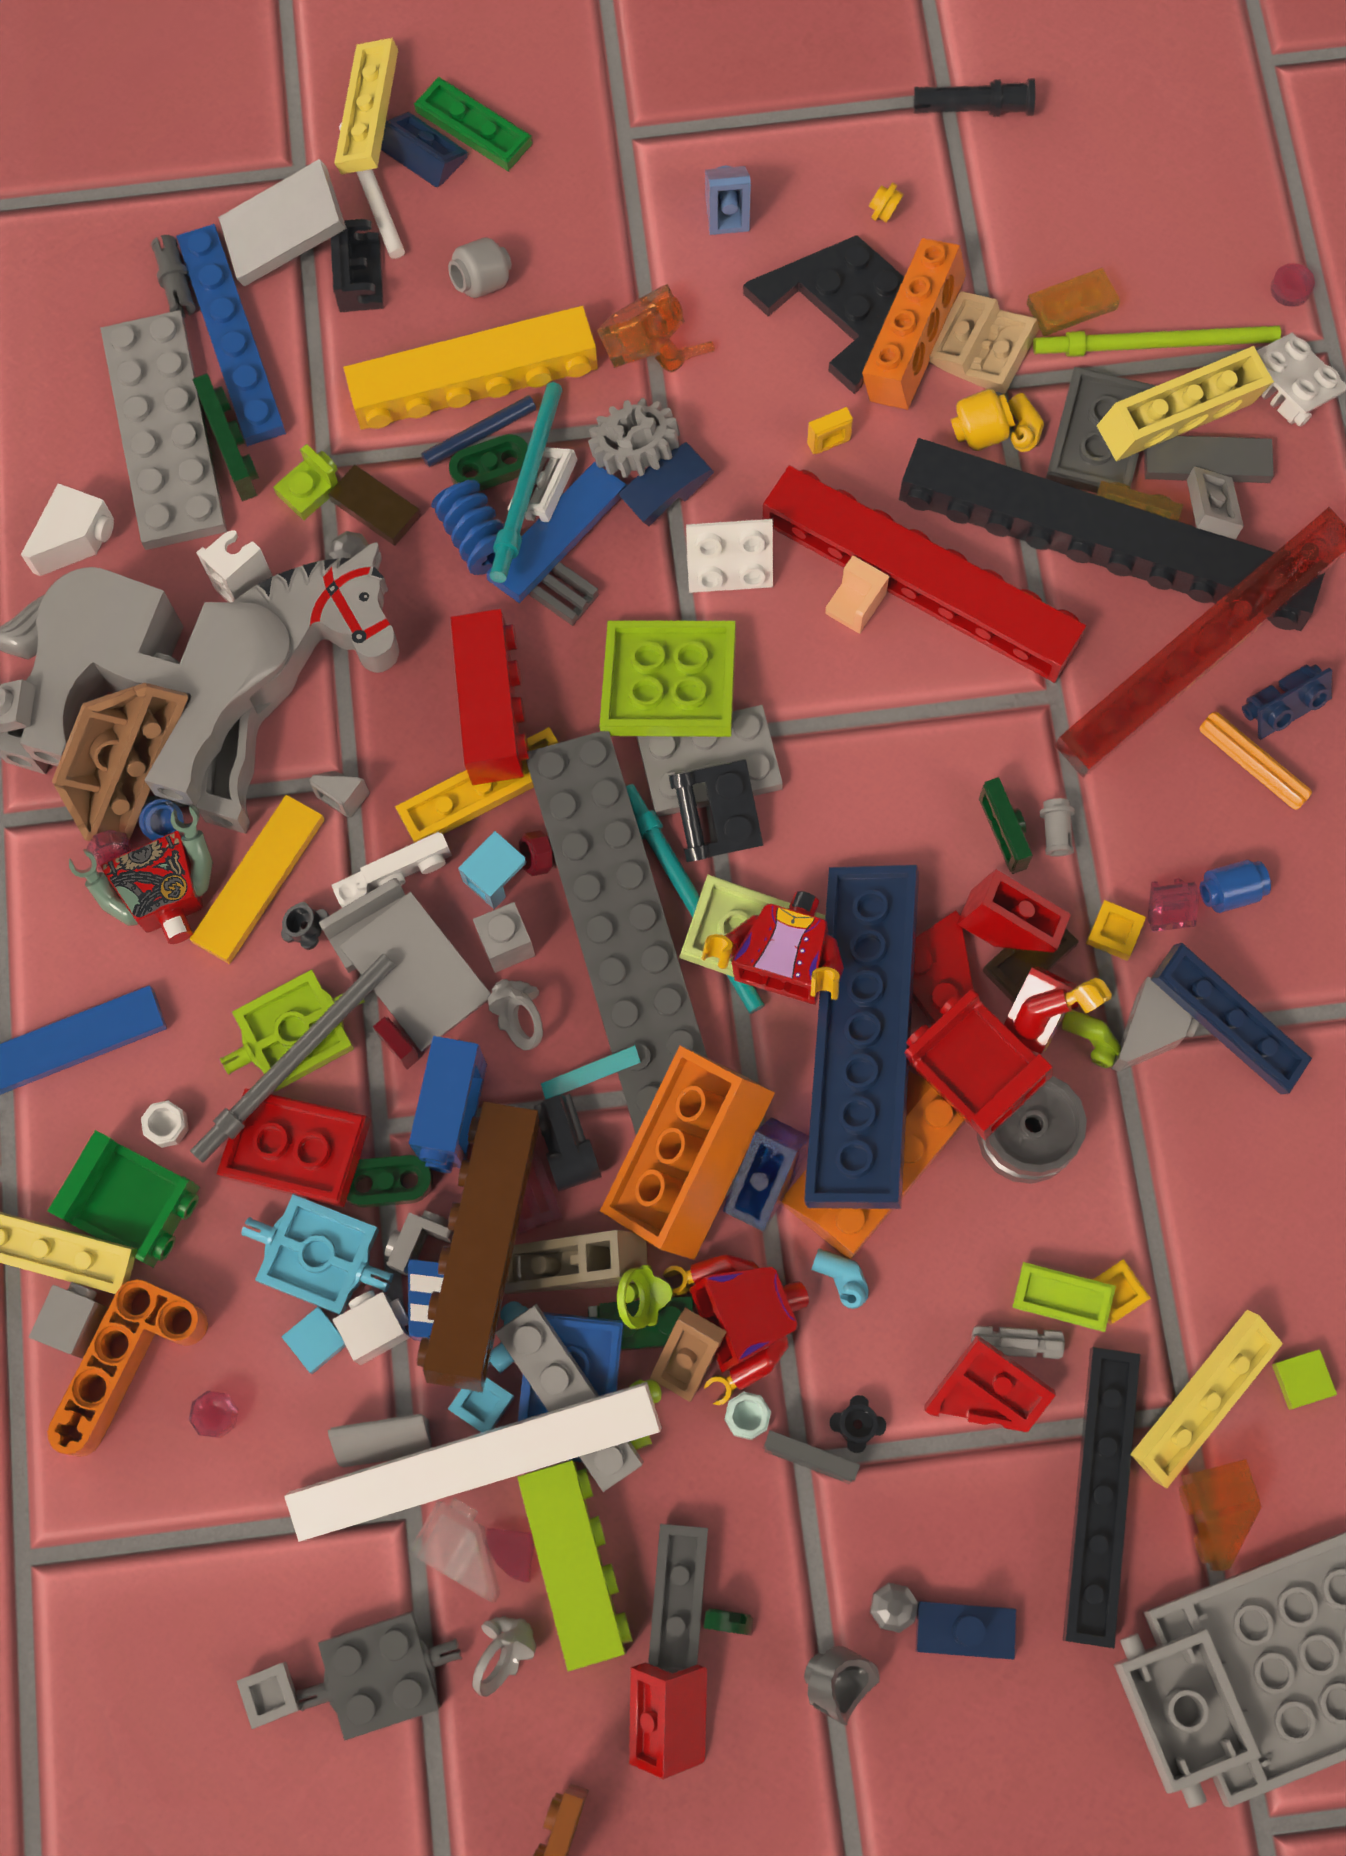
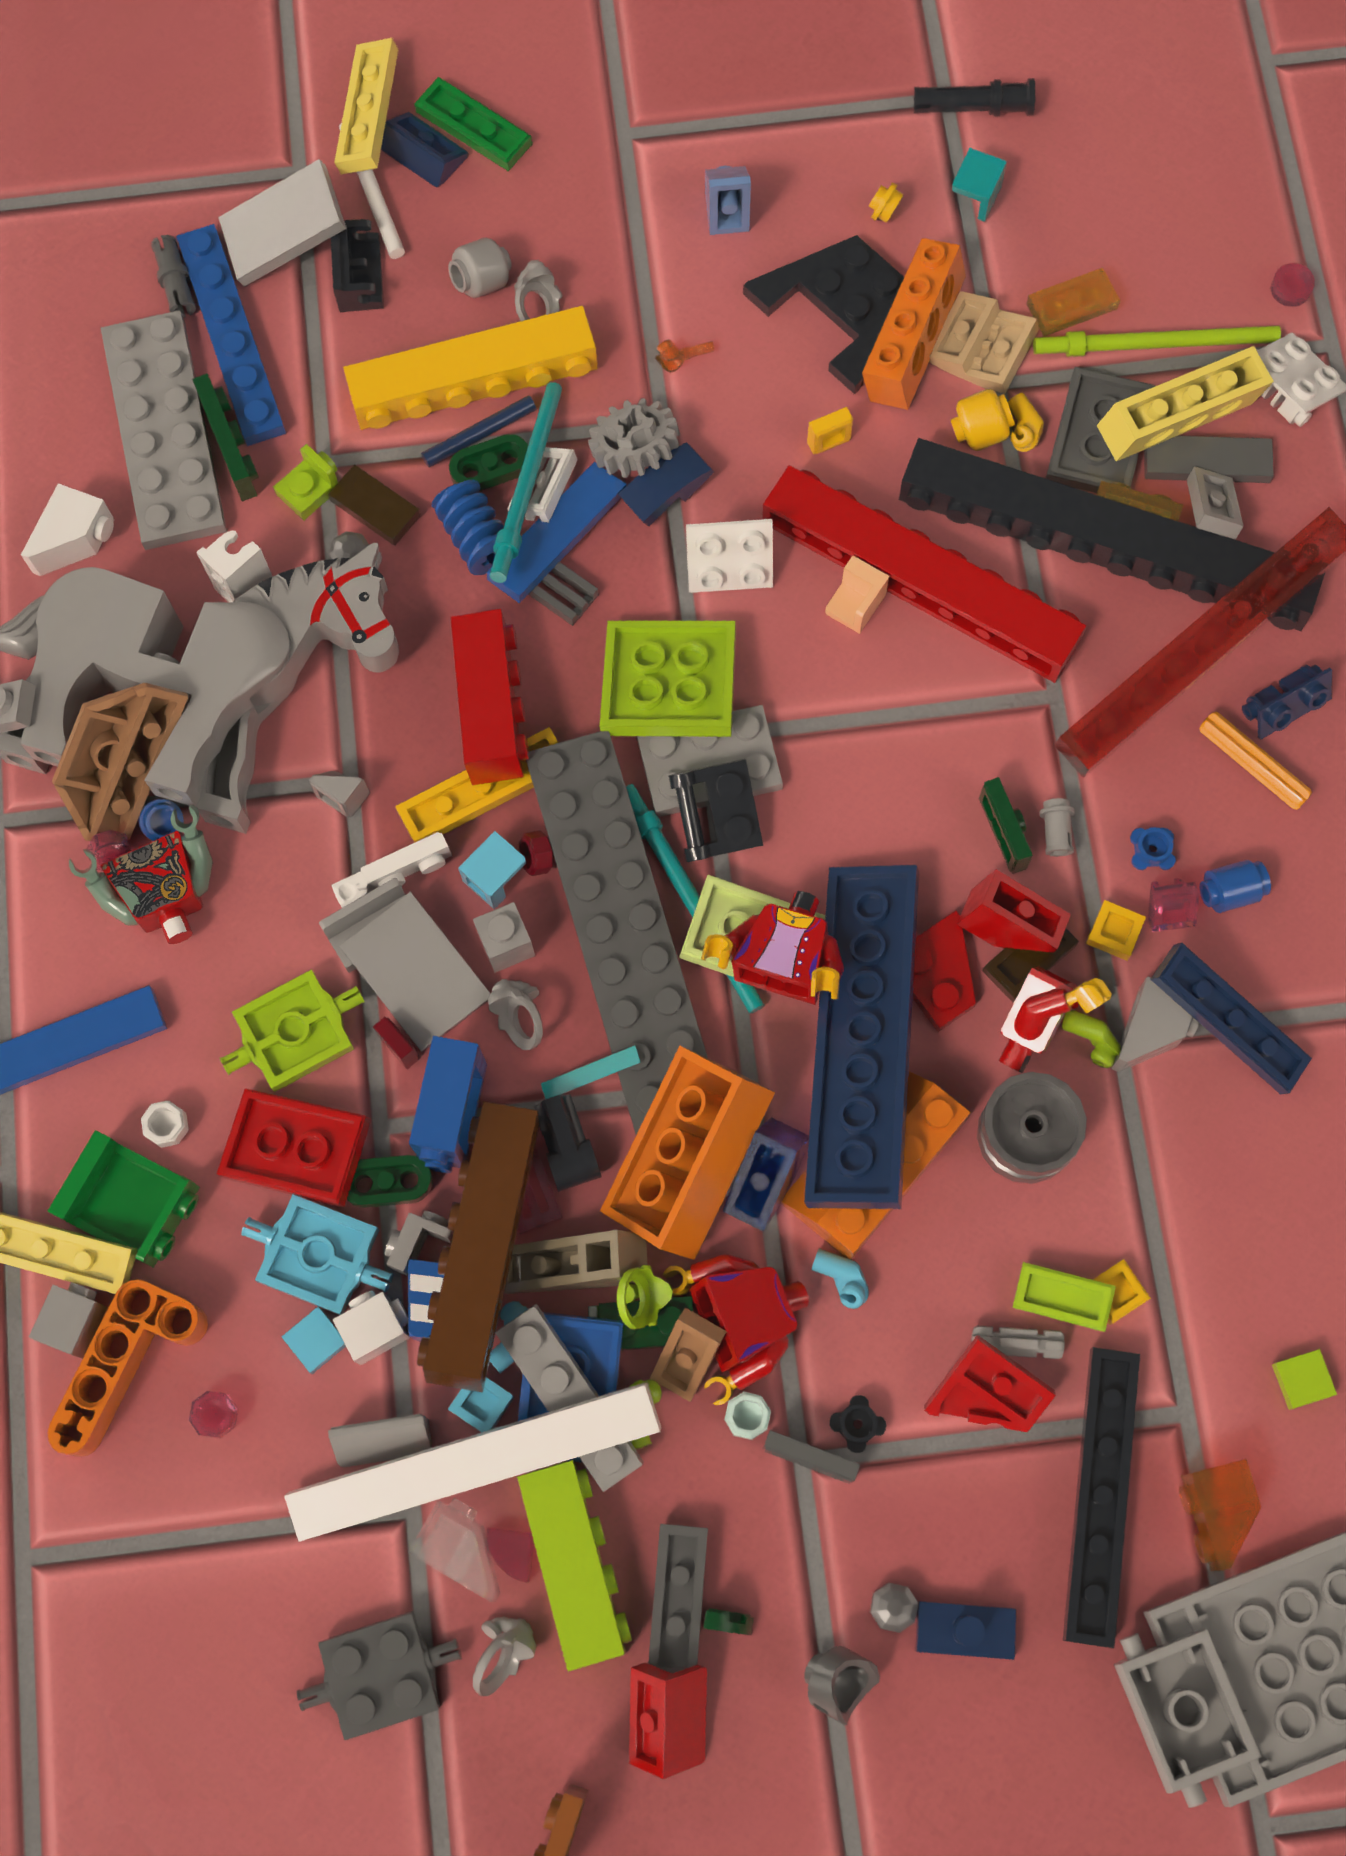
(230, 1122): dark grey bar -> none
(257, 879): yellow tile -> none
(268, 1695): light grey plate -> none
(295, 921): black plate -> none
(540, 280): none -> light grey piece
(641, 326): clear orange slope -> none
(976, 1063): red panel -> none
(980, 179): none -> teal panel
(1160, 838): none -> blue plate
(1206, 1399): light yellow plate -> none

